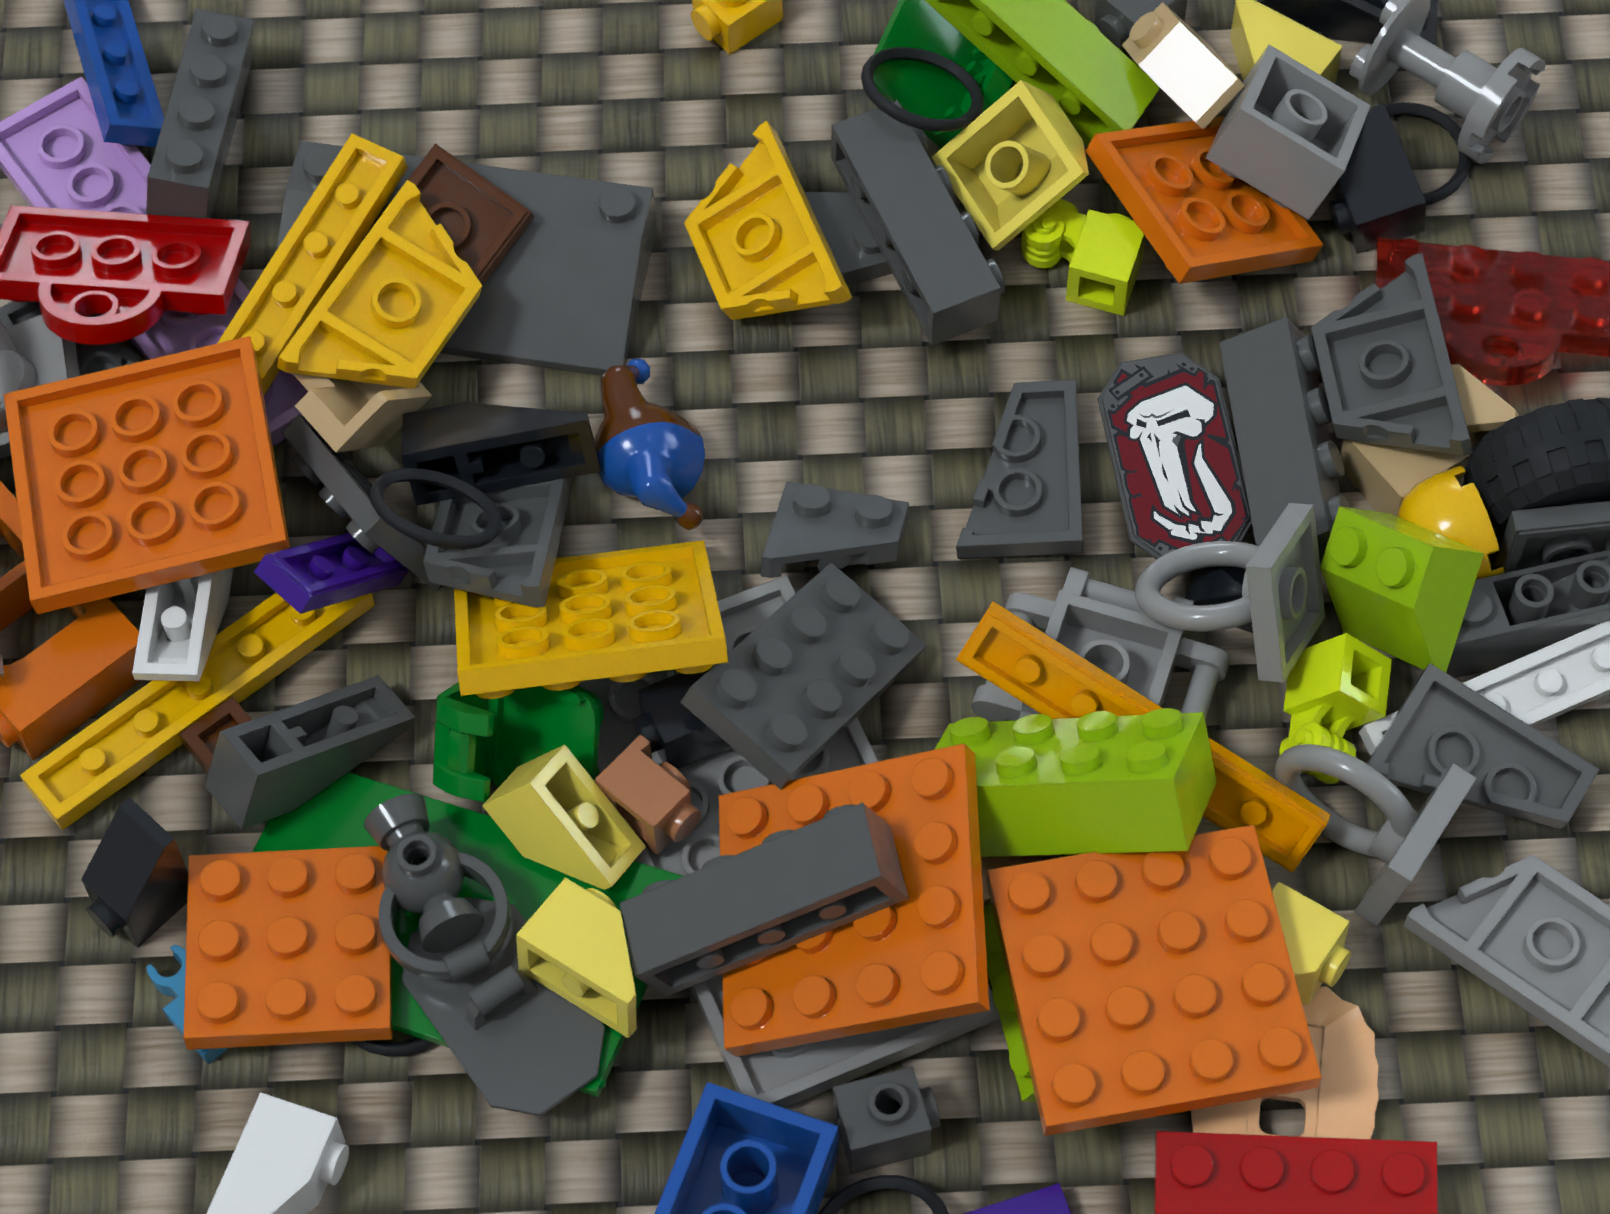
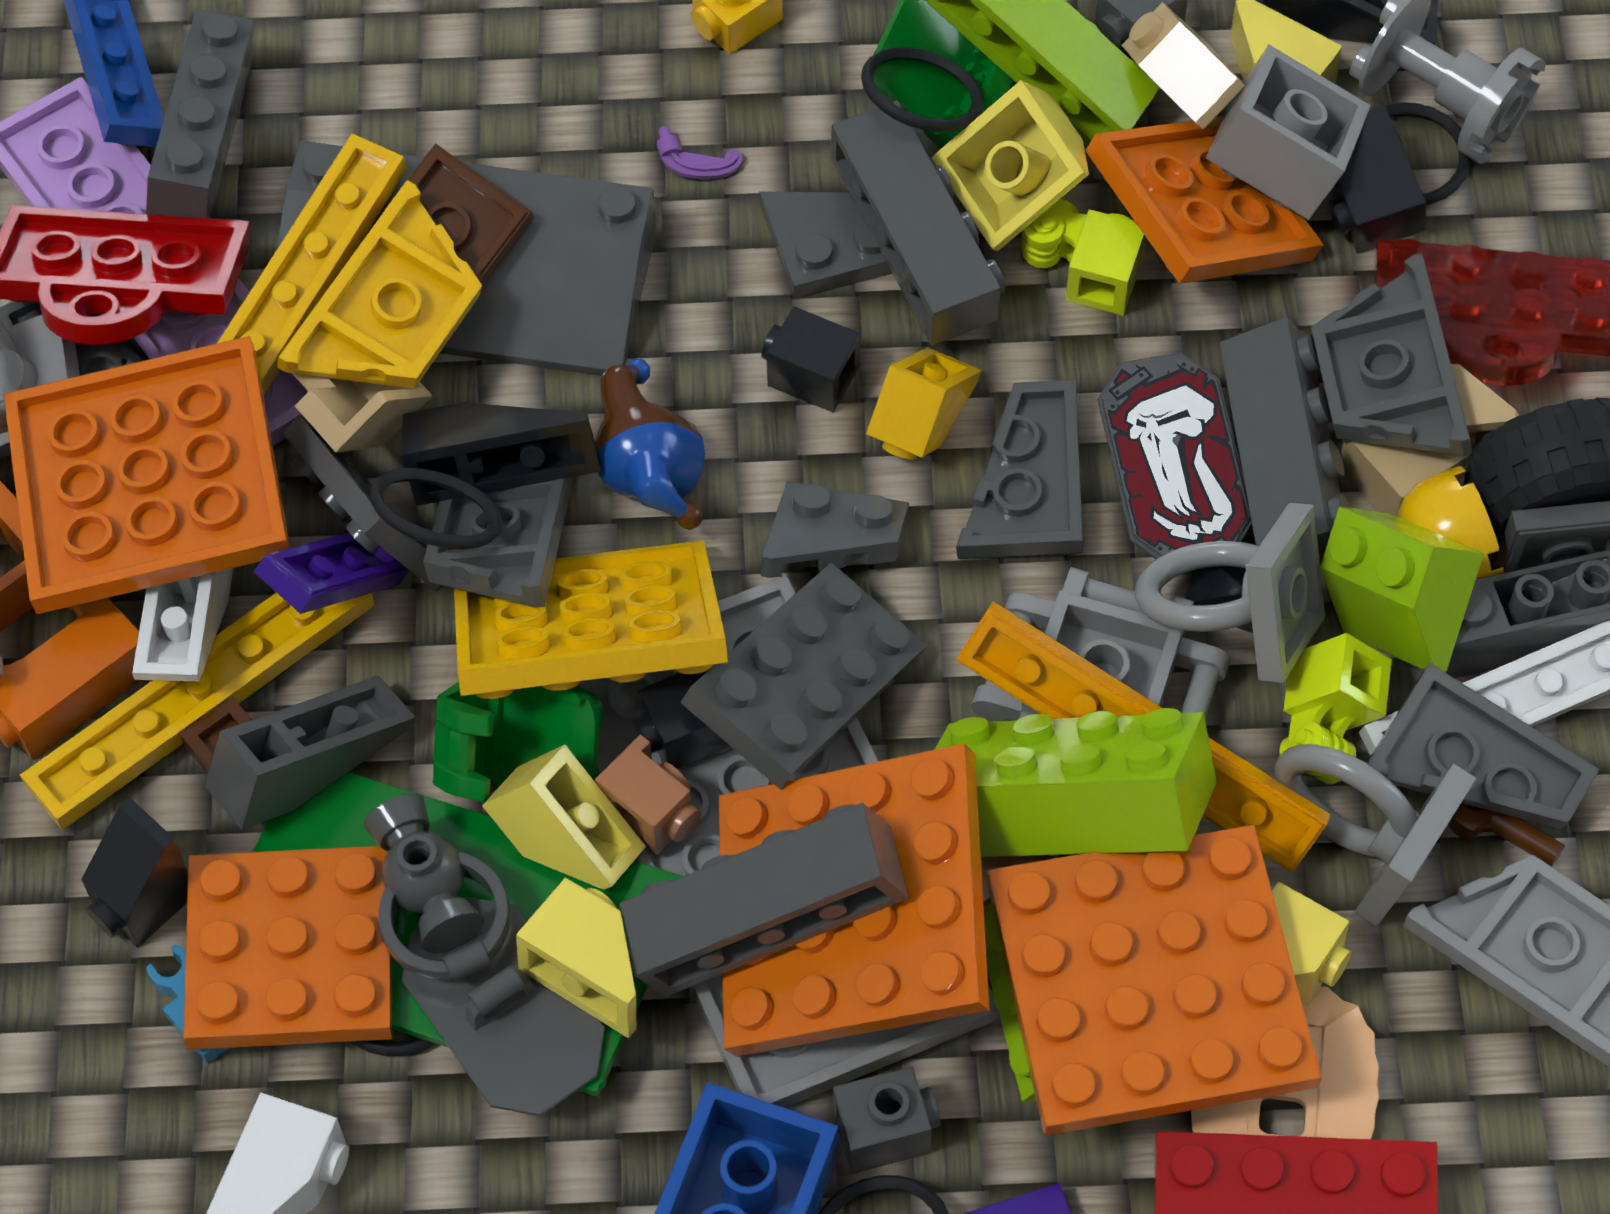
(694, 165): none -> medium lavender piece
(763, 238): yellow wing -> none
(811, 358): none -> black brick
(921, 402): none -> yellow slope
(1470, 823): none -> reddish brown bar

